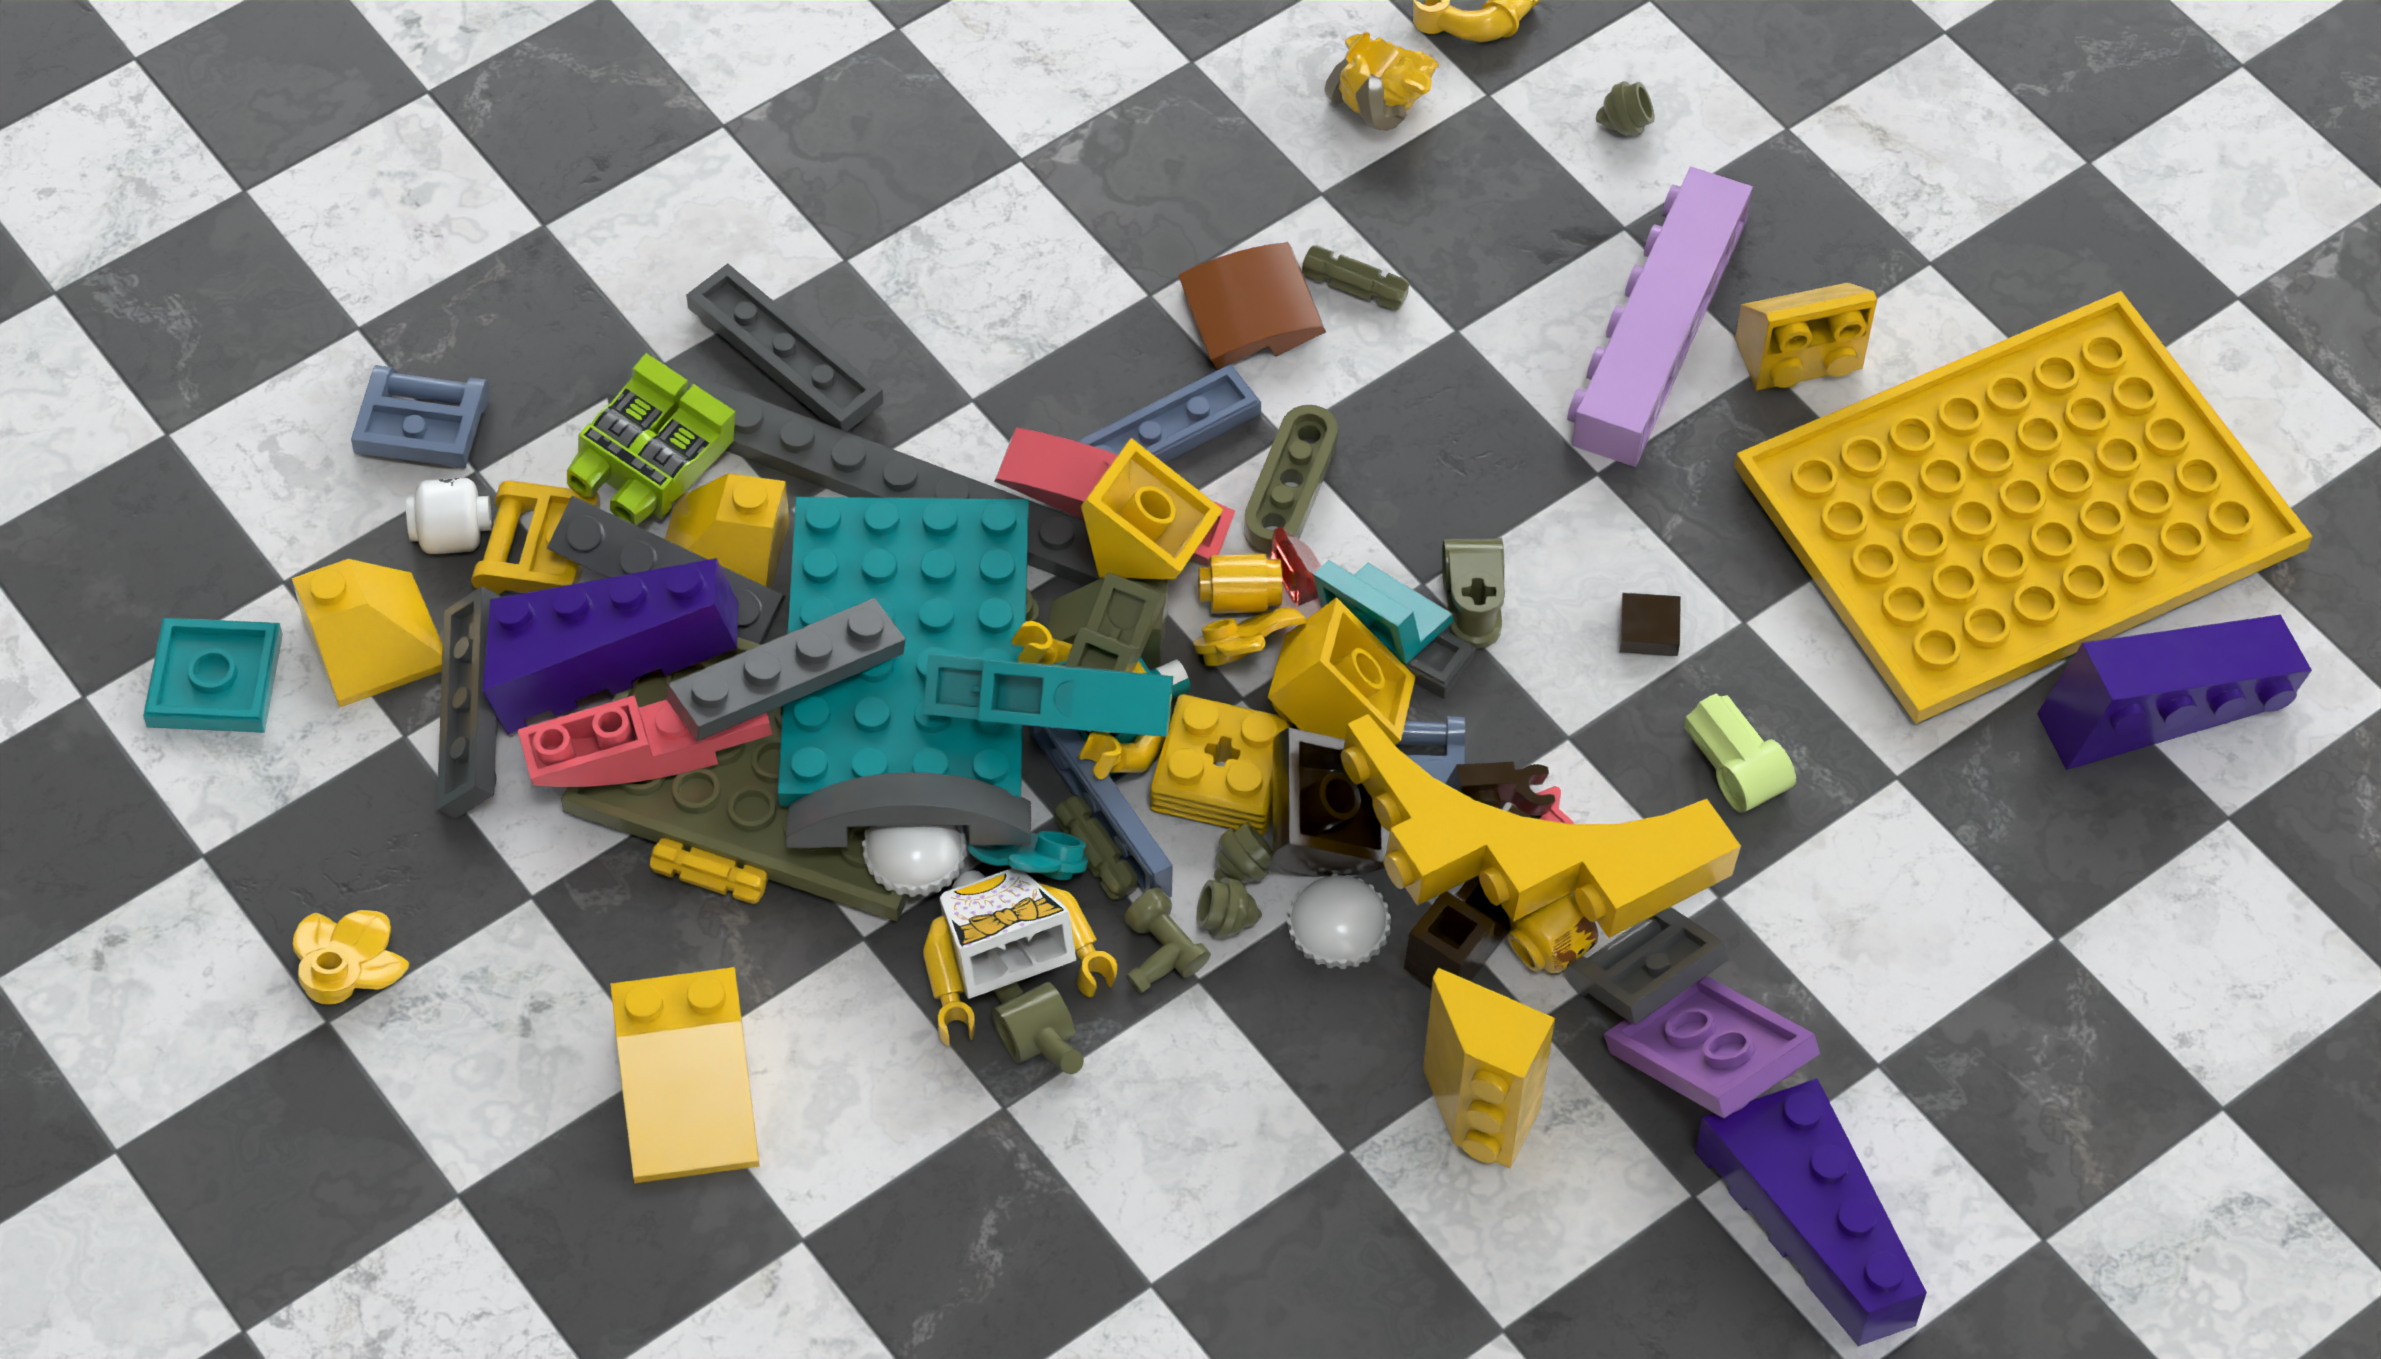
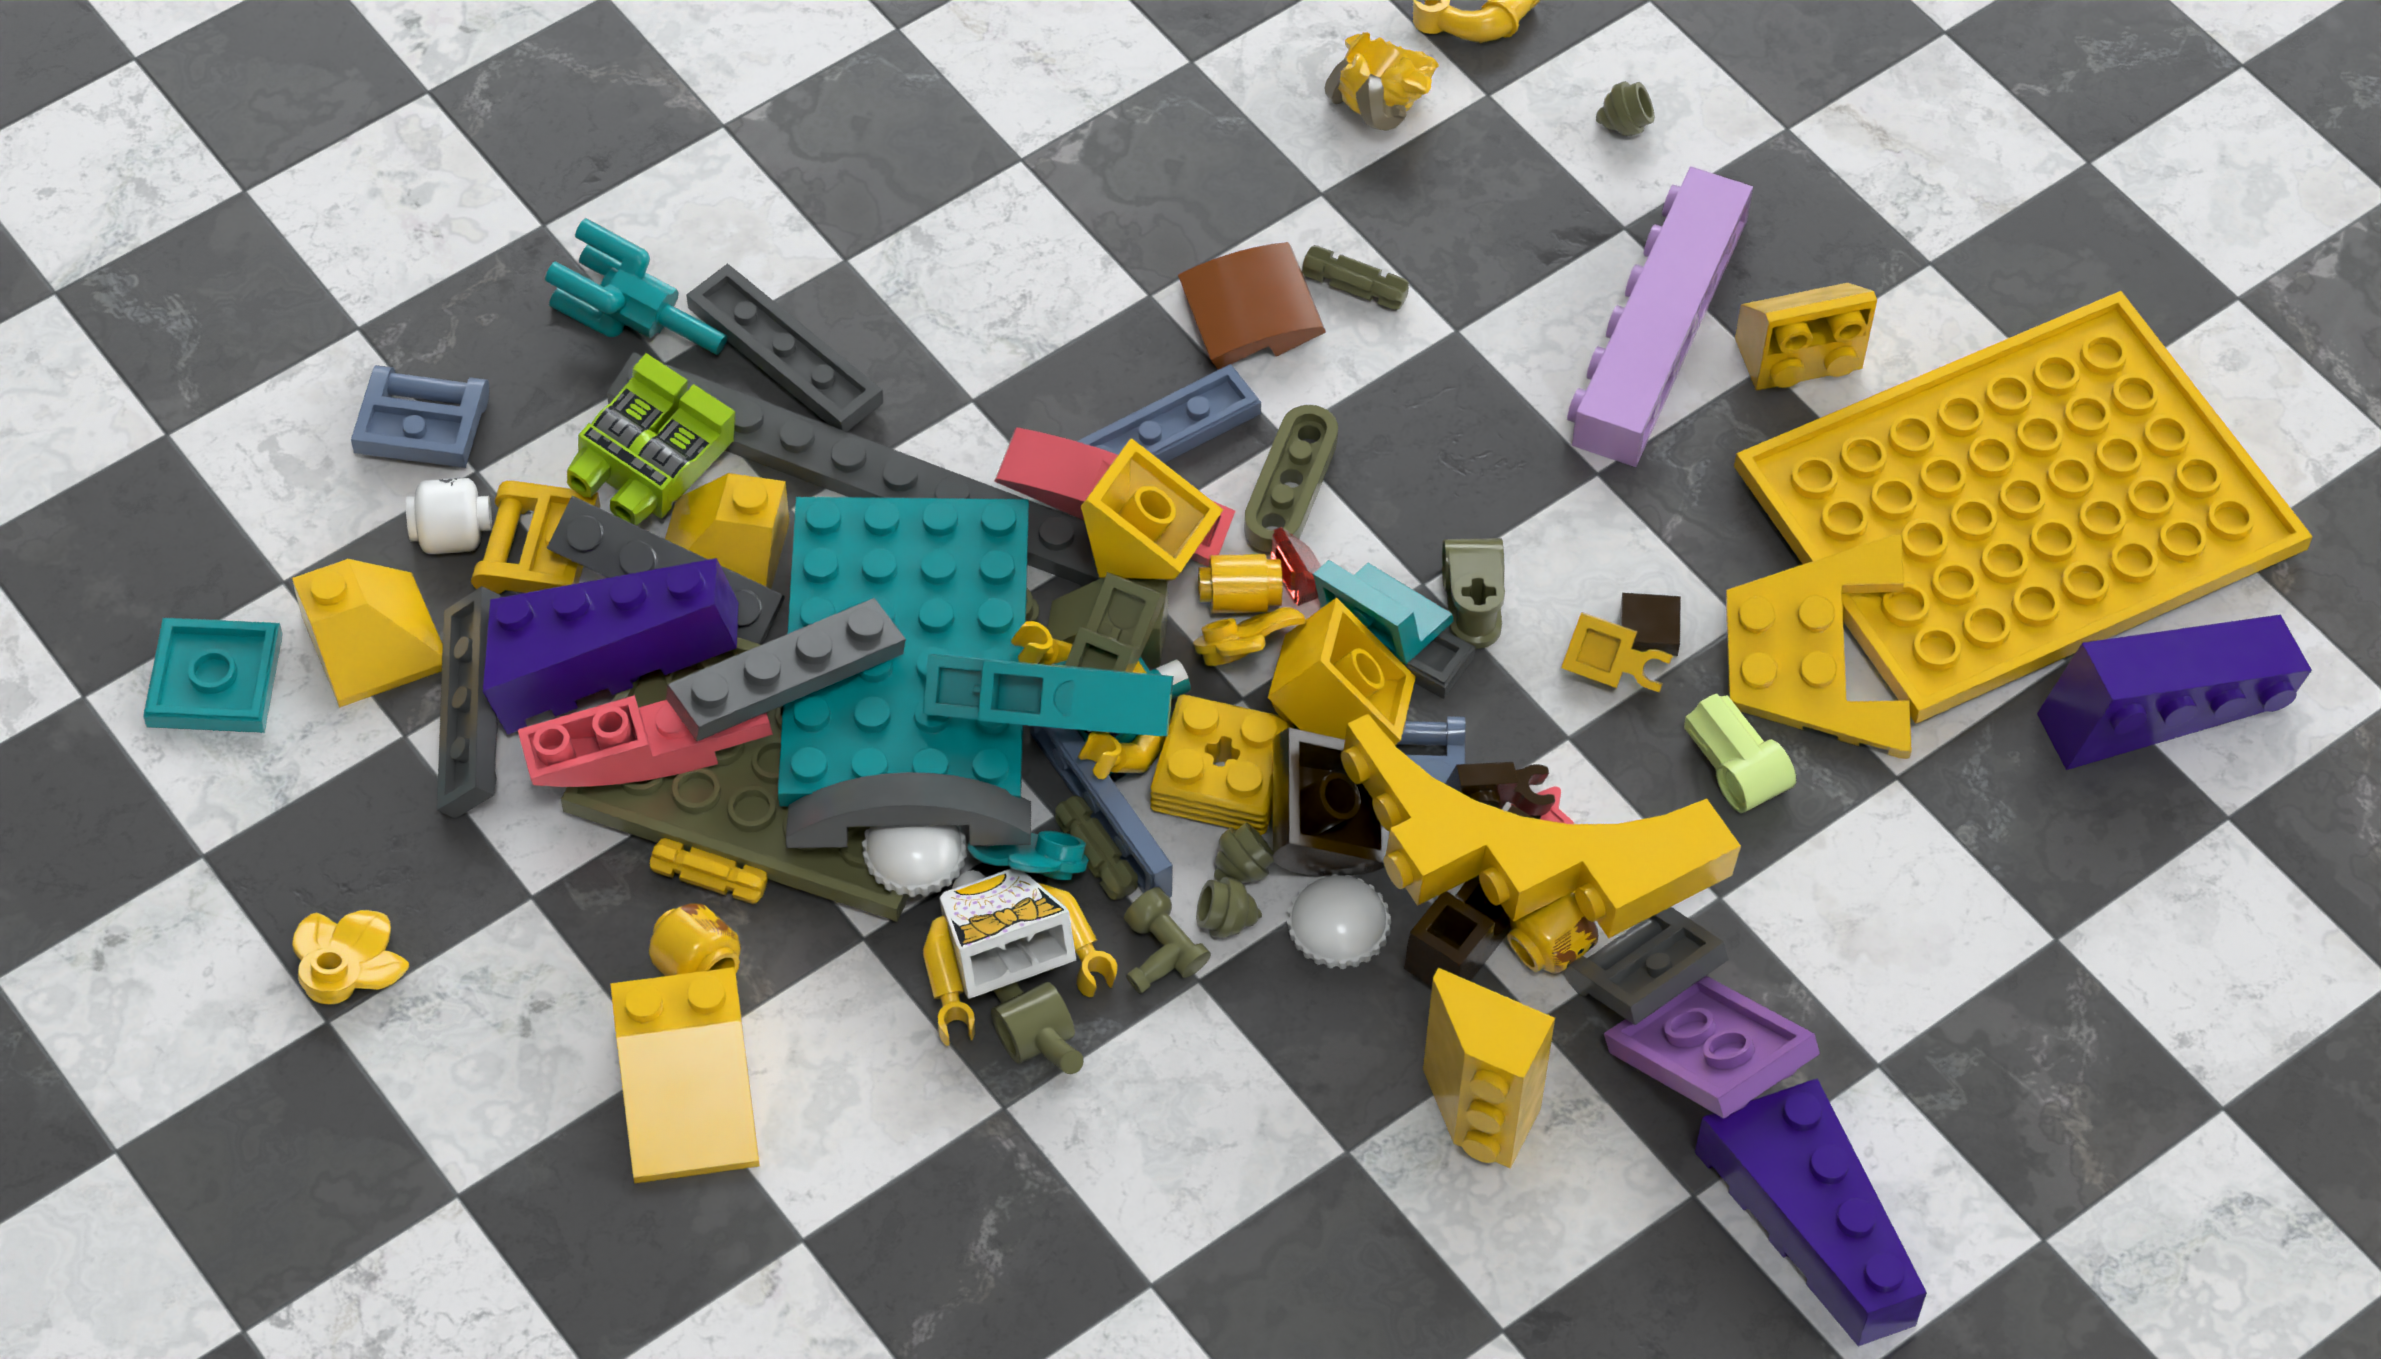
(625, 294): none -> teal plant
(693, 941): none -> yellow head
(1605, 651): none -> yellow plate
(1791, 653): none -> yellow wing

